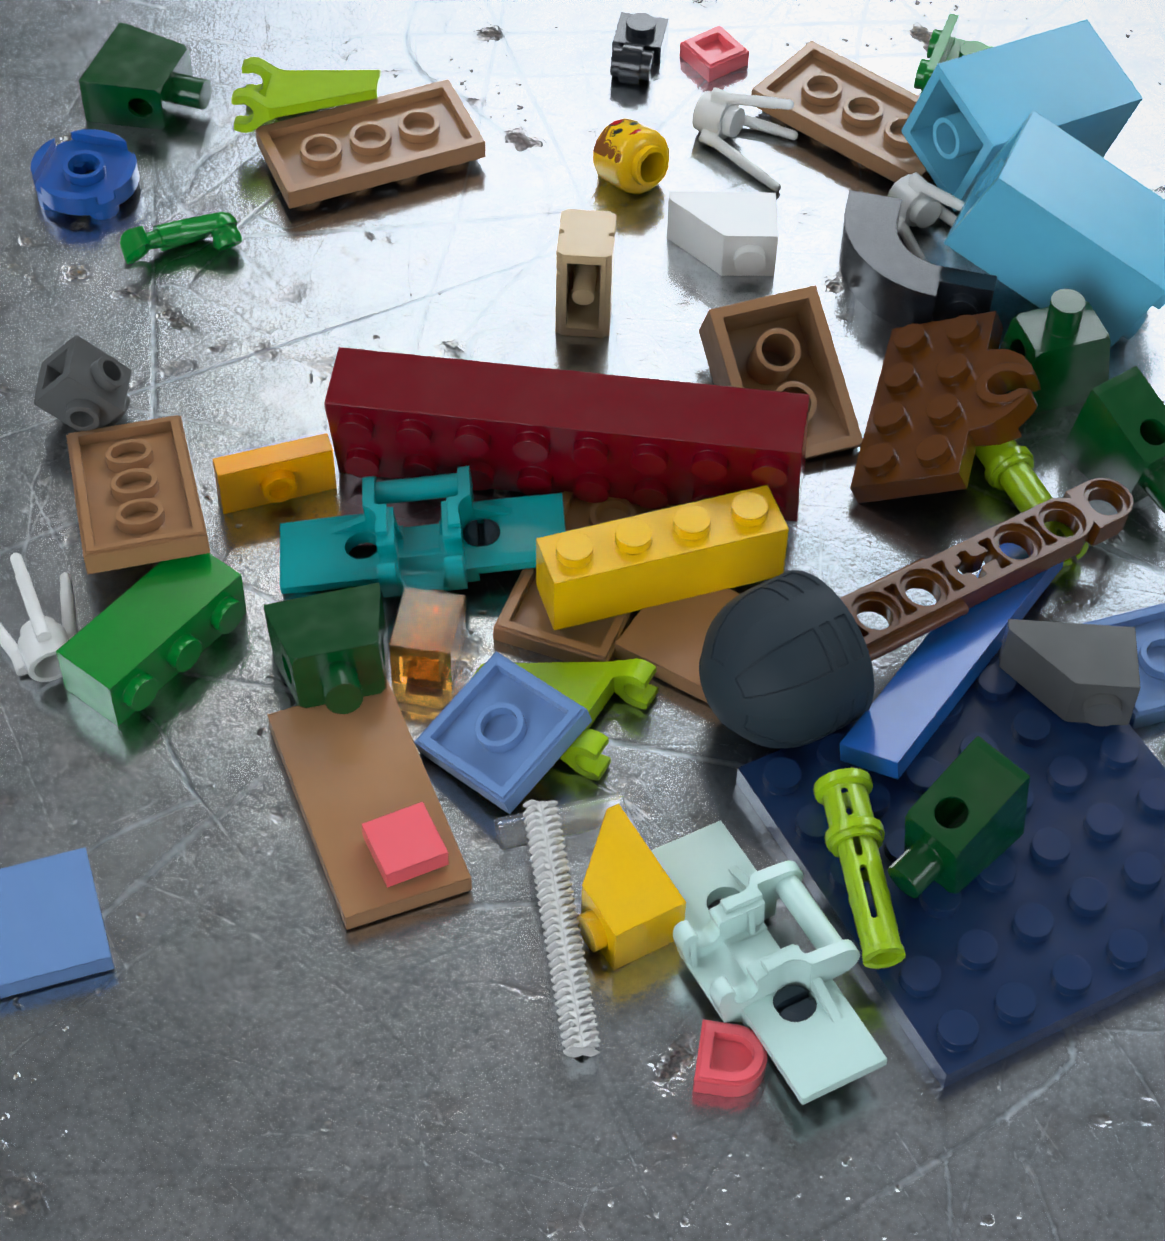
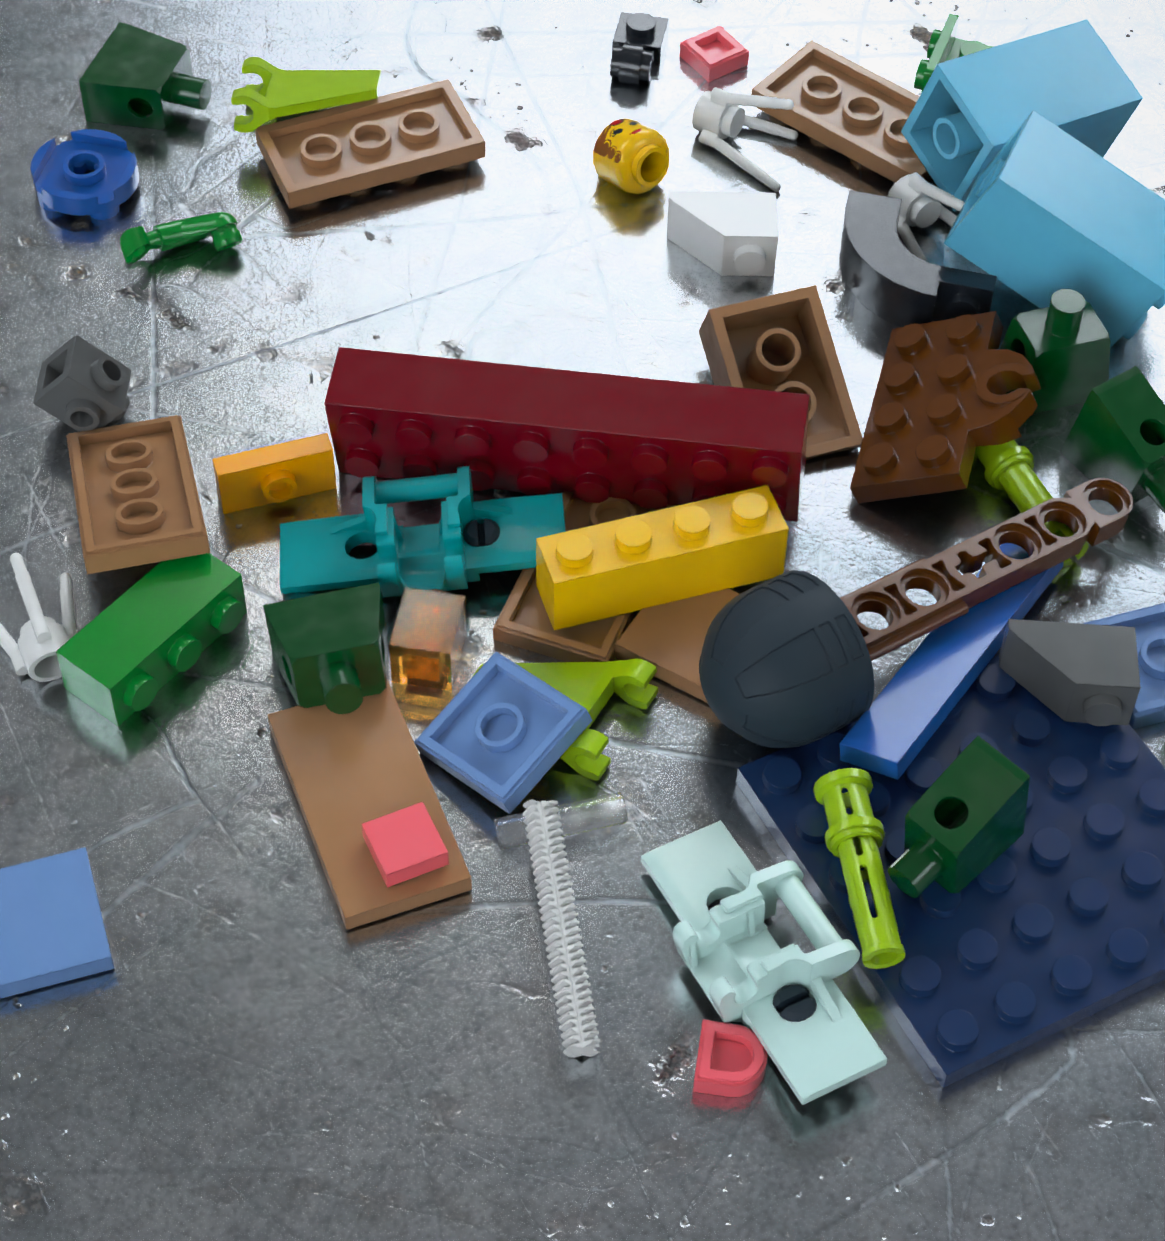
(585, 273): tan brick -> none
(626, 895): yellow slope -> none

